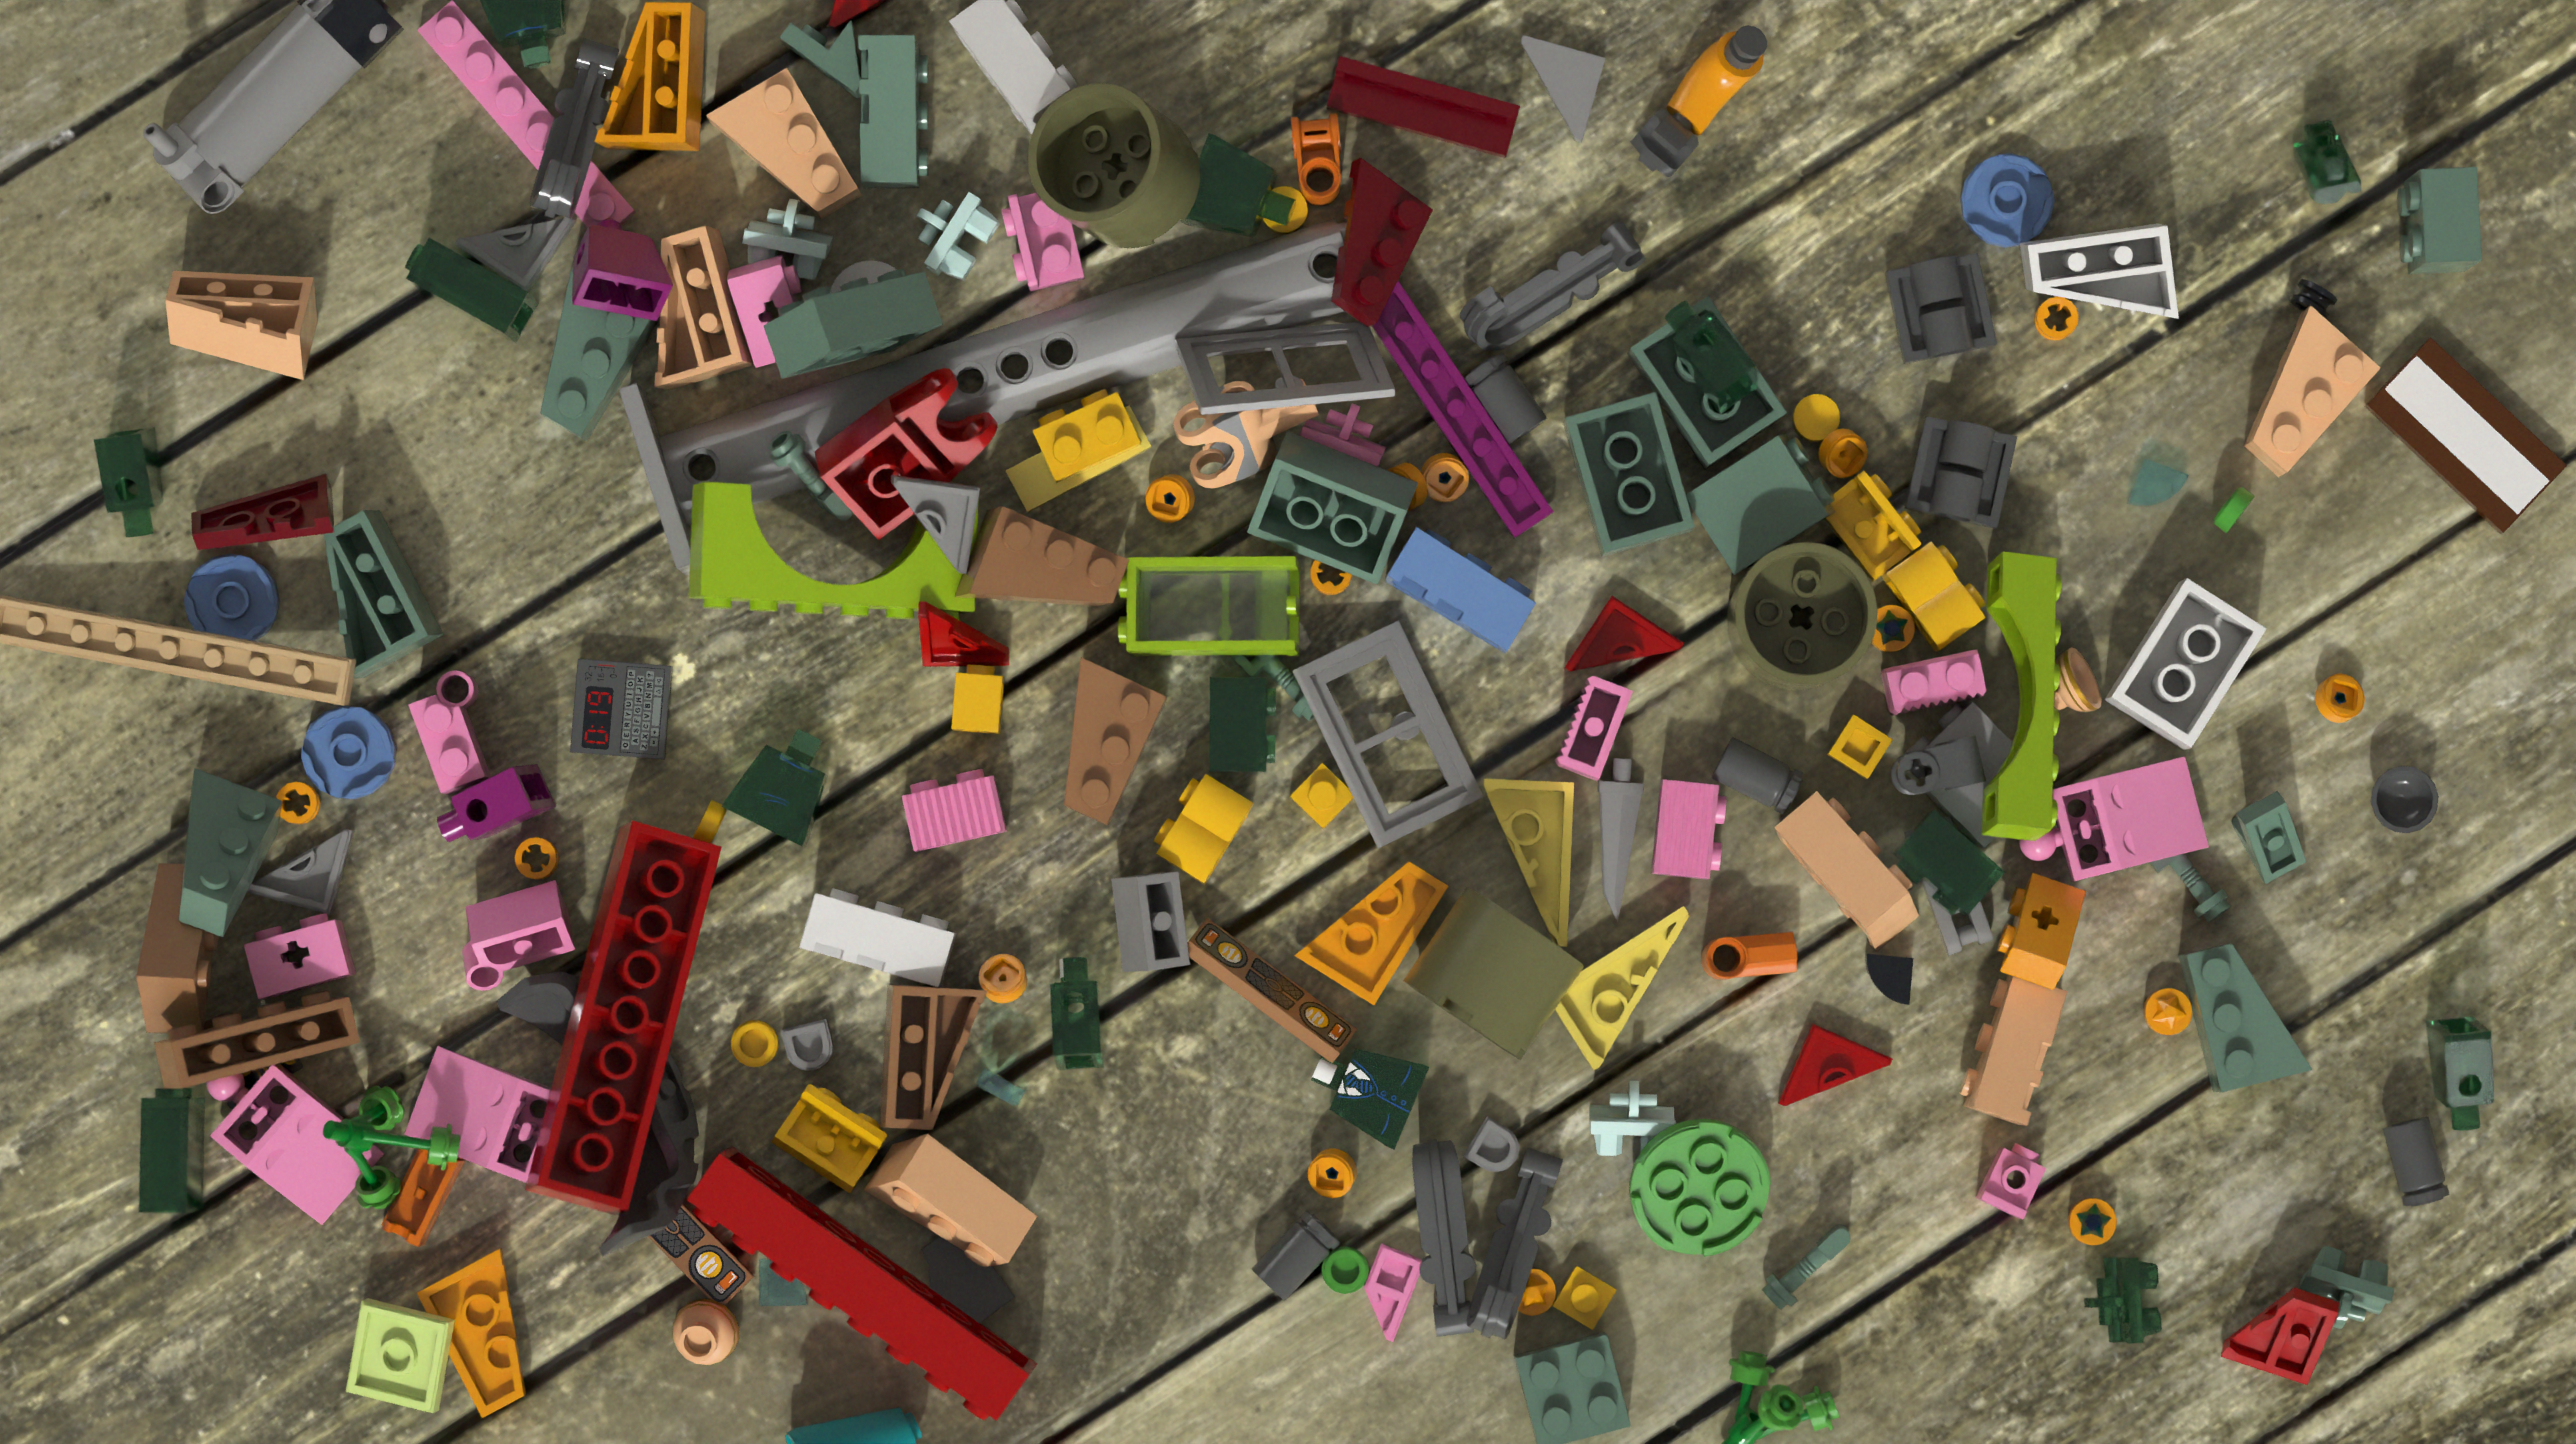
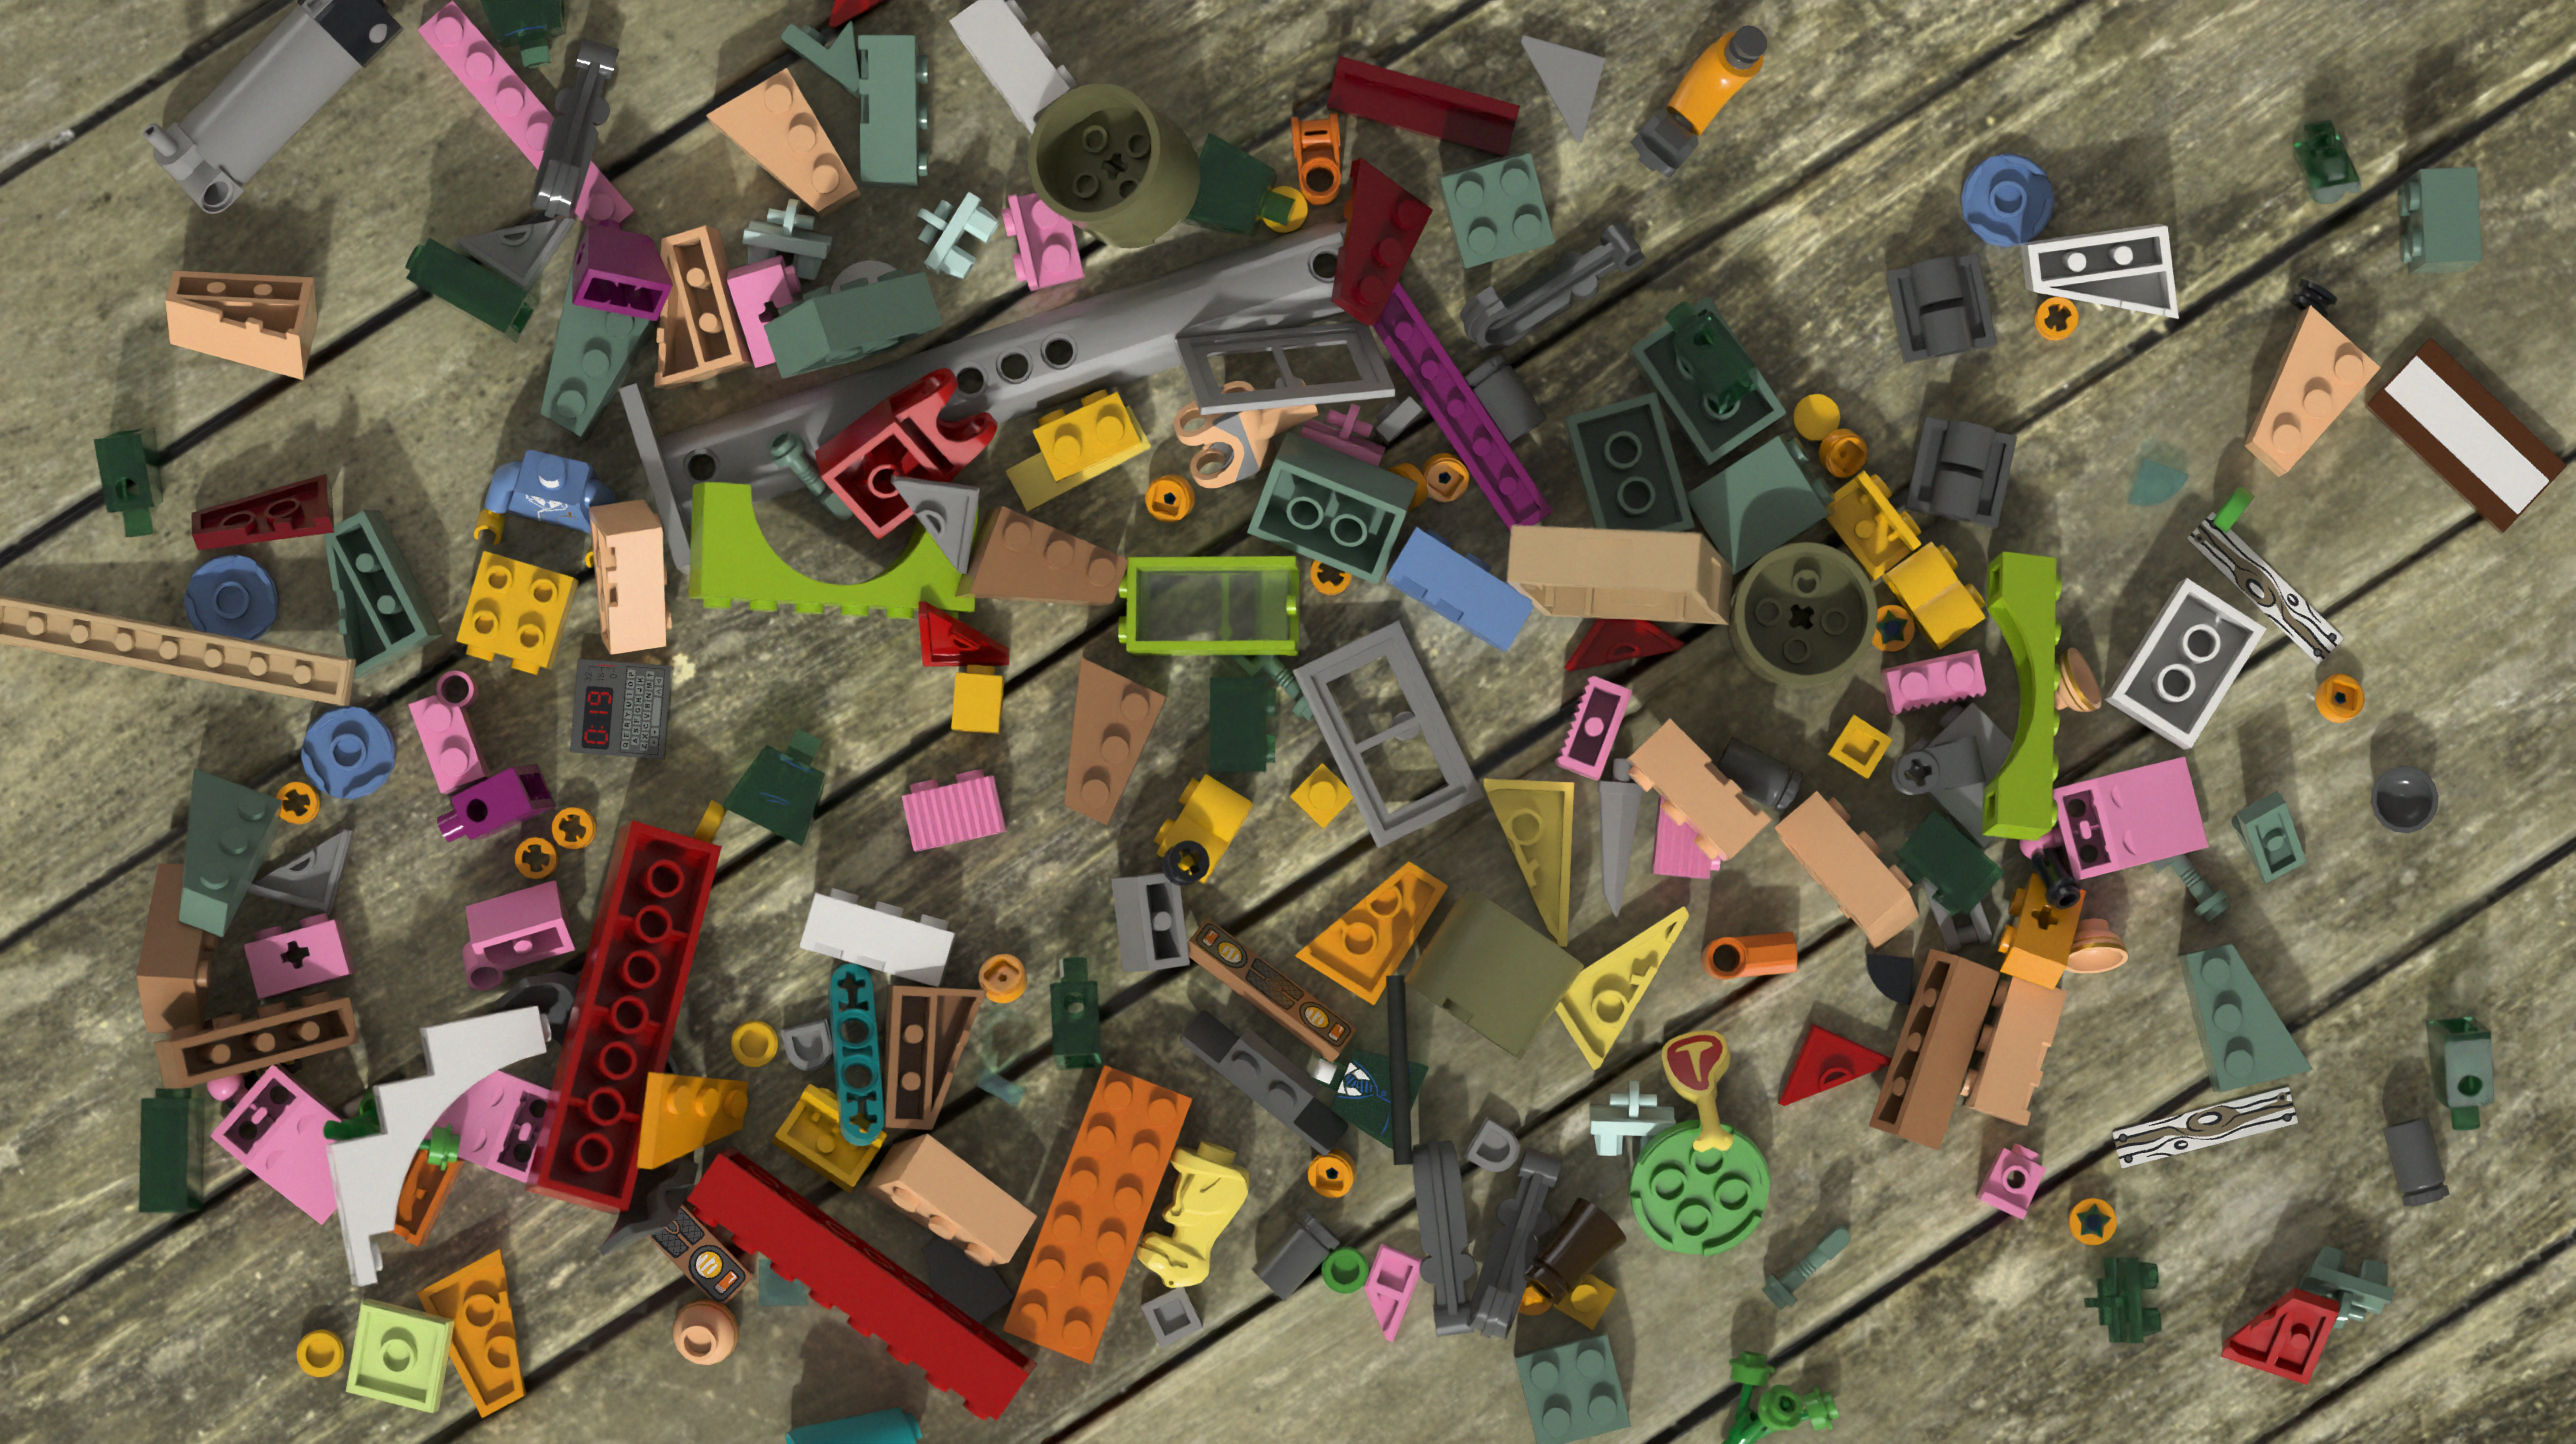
(321, 1353): none -> yellow tile
(372, 1168): none -> white arch
(516, 613): none -> yellow brick
(545, 491): none -> medium blue torso
(586, 820): none -> light orange bush
(630, 576): none -> light nougat wedge
(661, 83): light orange wedge -> none
(687, 1114): none -> light orange wing
(856, 1054): none -> teal beam
(1097, 1214): none -> orange brick
(1171, 1316): none -> light grey tile
(1173, 857): none -> black bush
(1203, 1204): none -> light yellow animal
(1266, 1079): none -> dark grey bracket
(1396, 419): none -> light grey plate
(1399, 1070): none -> pearl dark grey bar
(1495, 208): none -> sand green brick
(1574, 1251): none -> dark brown plant
(1620, 574): none -> tan tile
(1693, 1068): none -> light yellow piece
(1696, 792): none -> light nougat wedge
(1934, 1049): none -> medium nougat brick
(2060, 887): none -> black pin
(2095, 948): none -> light nougat piece
(2167, 1011): light orange tile -> none
(2205, 1127): none -> sticker
(2266, 589): none -> sticker

